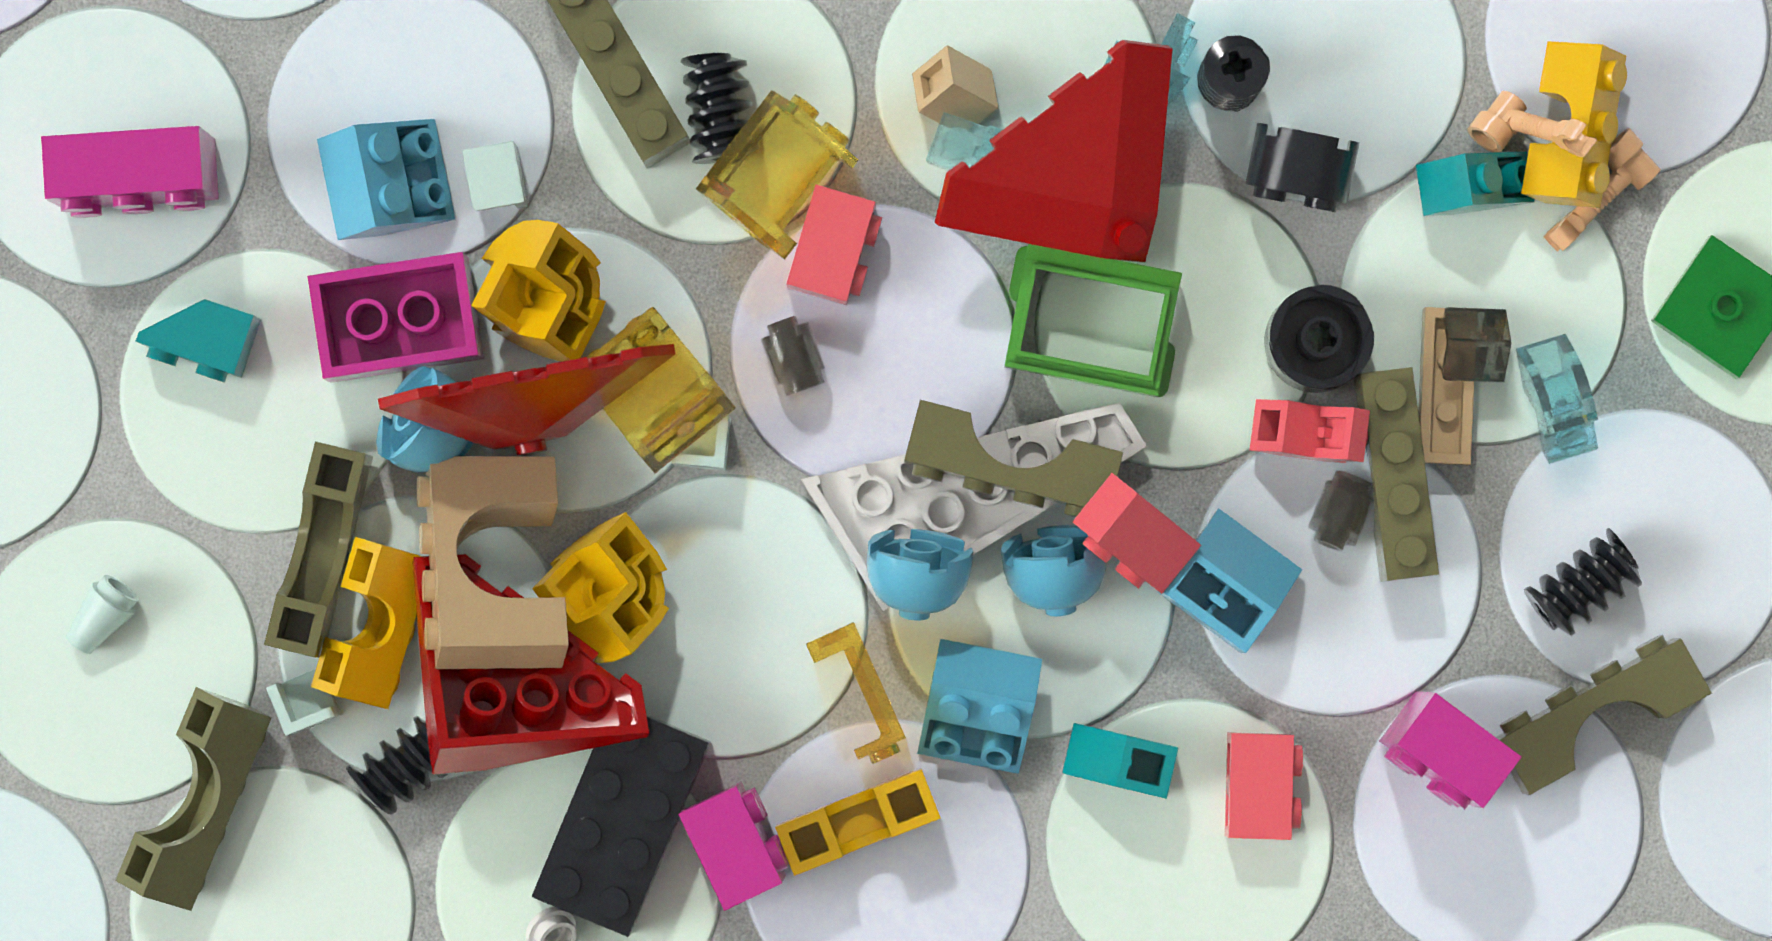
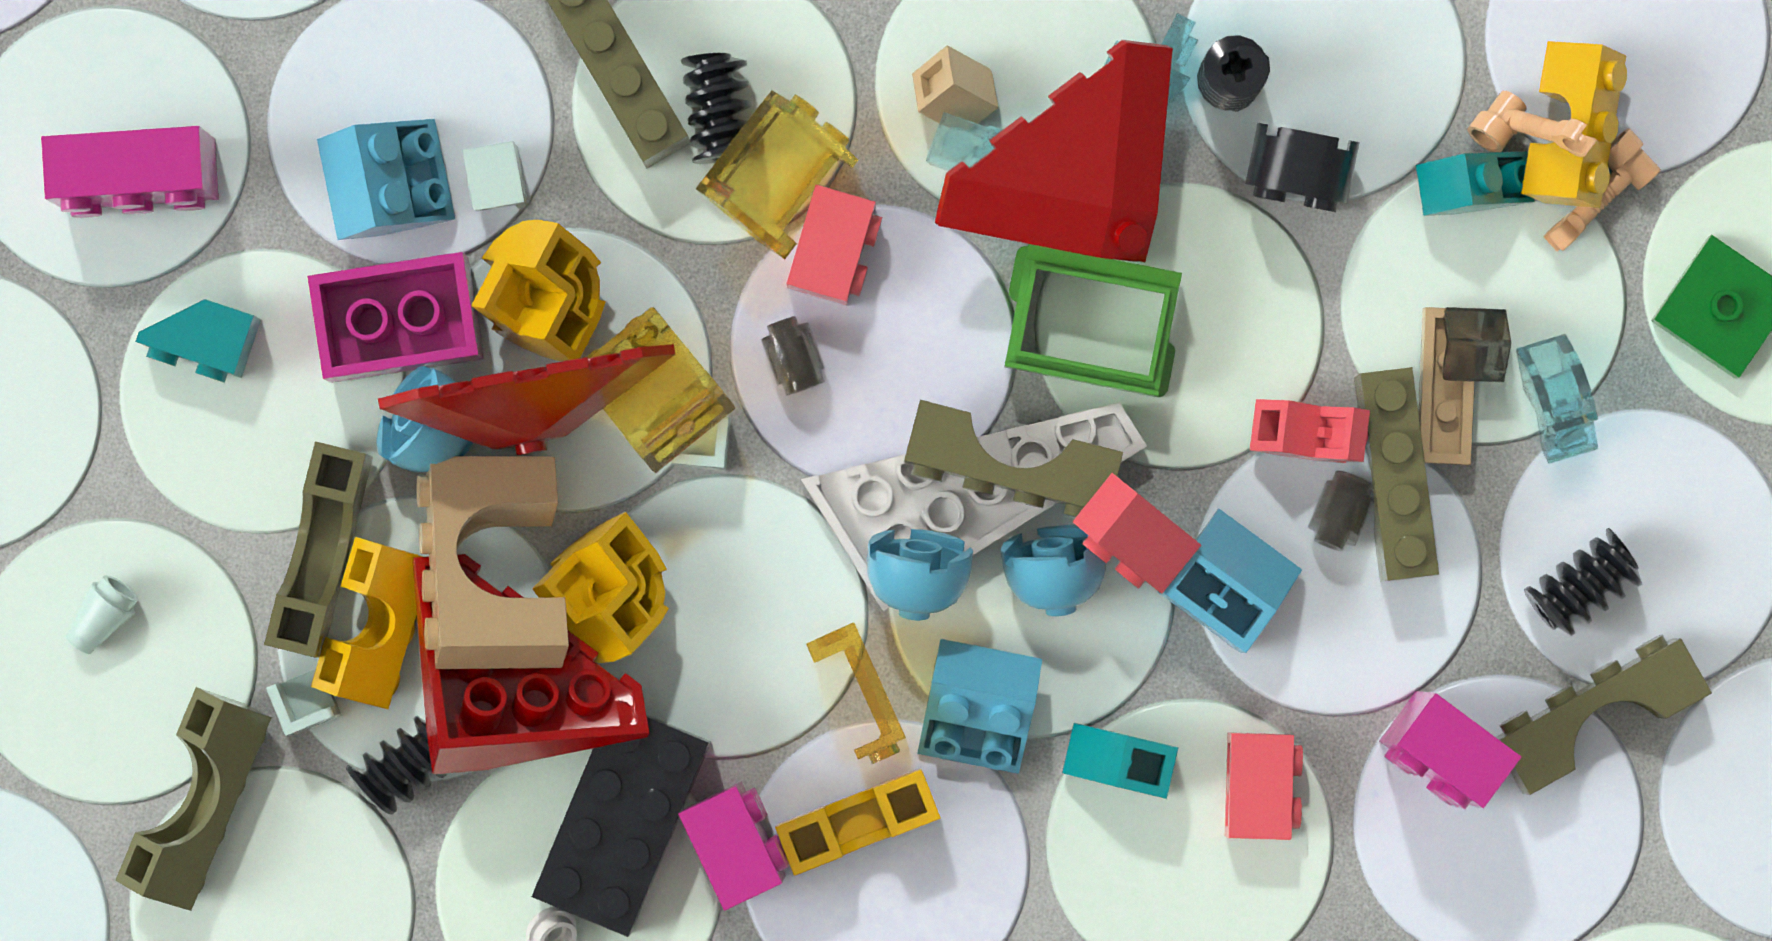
(1345, 326): black brick -> none

